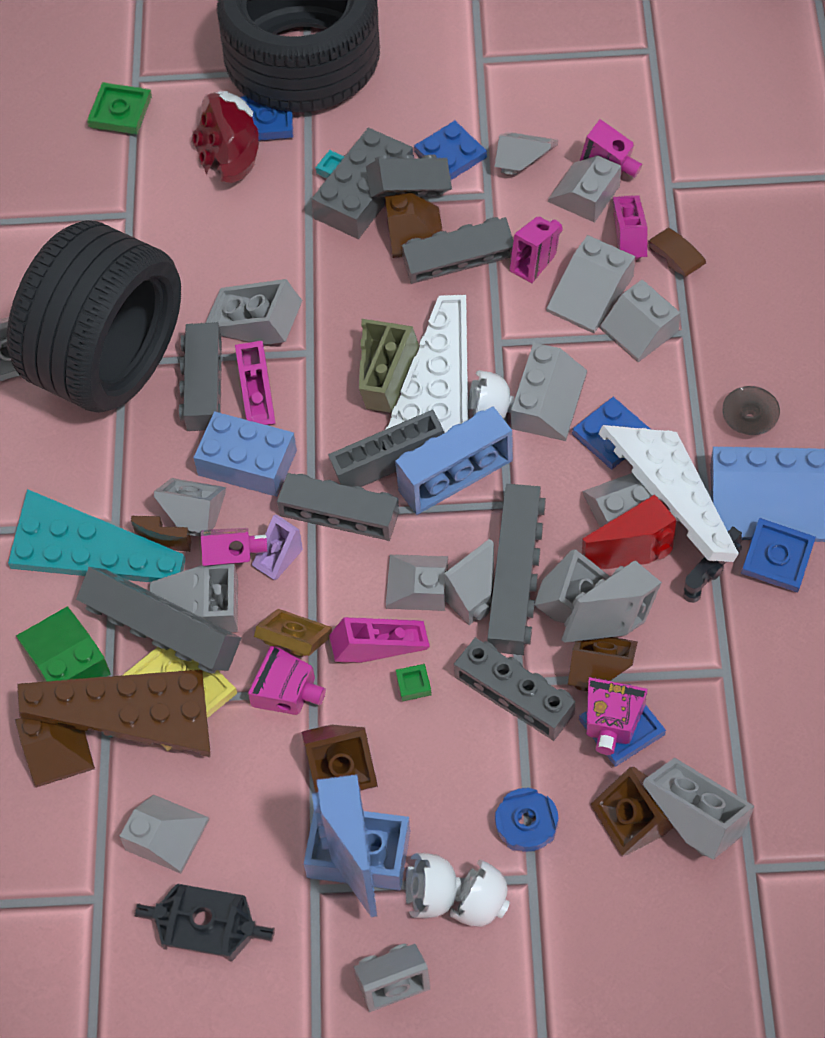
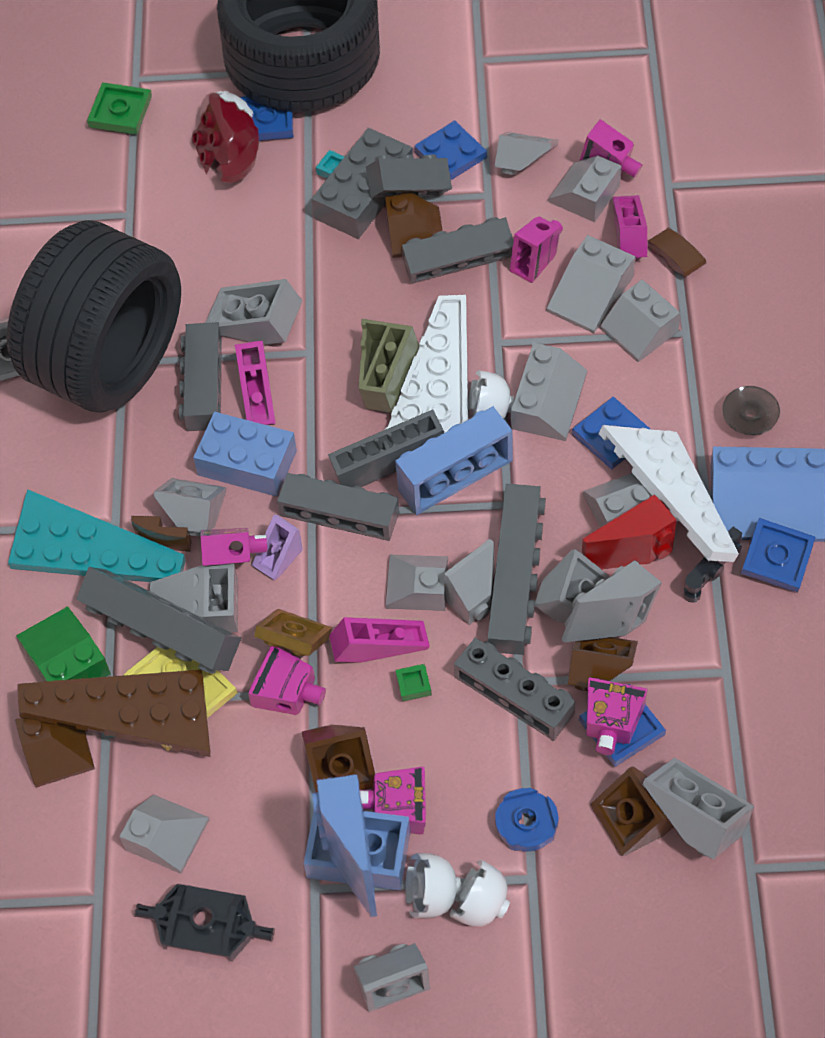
(399, 794): none -> dark pink torso

